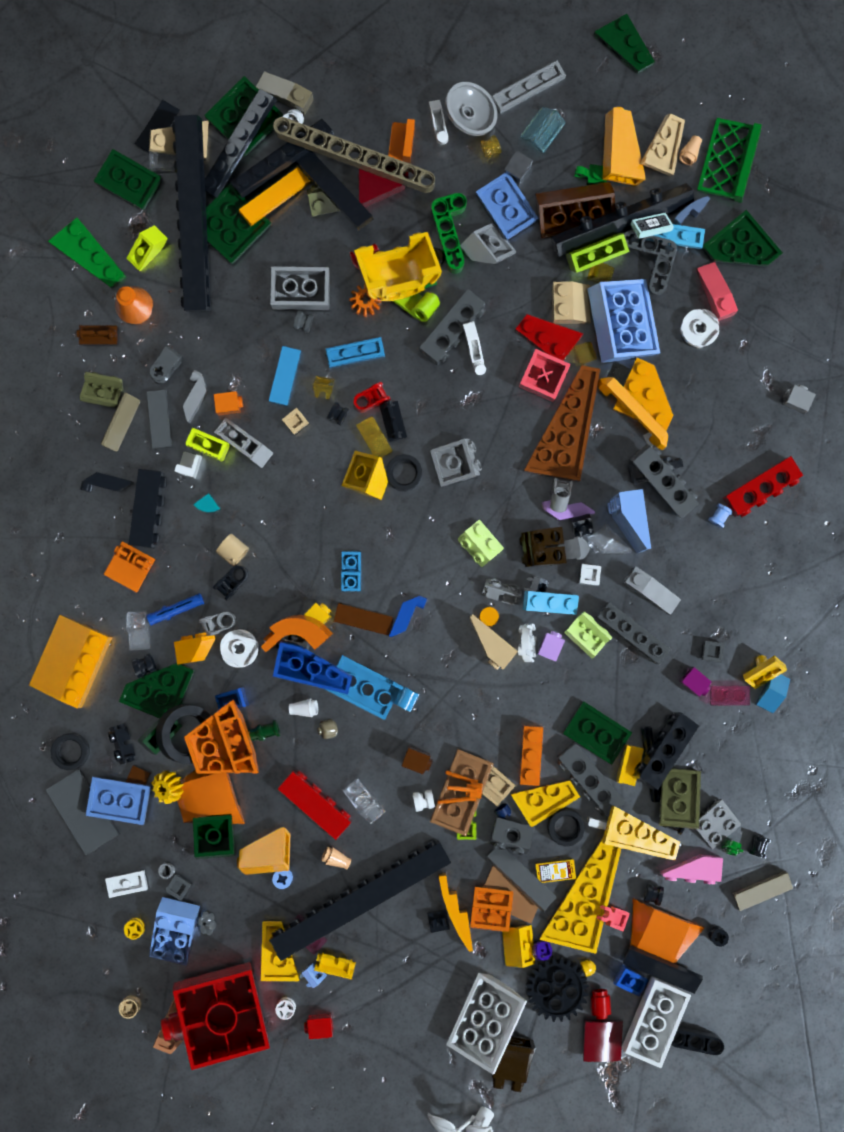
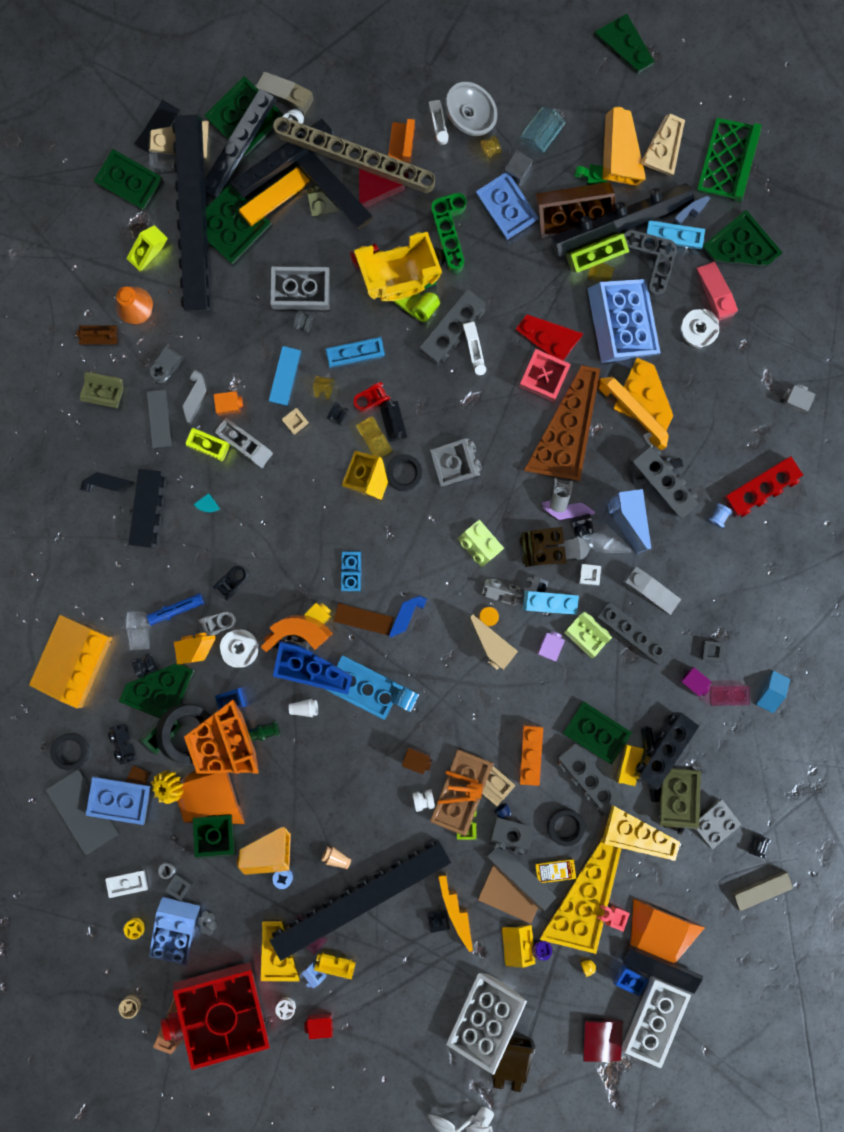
(83, 248): green wing -> none
(120, 422): dark tan slope -> none
(129, 566): orange hinge -> none
(189, 465): white panel -> none
(232, 550): tan piece -> none
(314, 804): red brick -> none
(327, 729): dark tan piece -> none
(358, 303): orange gear -> none
(364, 801): clear slope -> none
(487, 245): light grey slope -> none
(491, 909): orange slope -> none
(528, 86): light grey tile -> none
(528, 645): white plate -> none
(544, 801): yellow wing -> none
(568, 1003): black gear -> none
(570, 303): tan slope -> none
(585, 353): clear yellow slope -> none
(597, 823): white tile -> none
(600, 1003): red brick -> none
(652, 225): tile -> none
(653, 894): black wheel -> none
(690, 152): light nougat cone -> none
(696, 868): bright pink slope -> none
(702, 1045): black beam -> none
(723, 937): black bush -> none
(732, 848): green plate -> none
(764, 671): yellow tile -> none

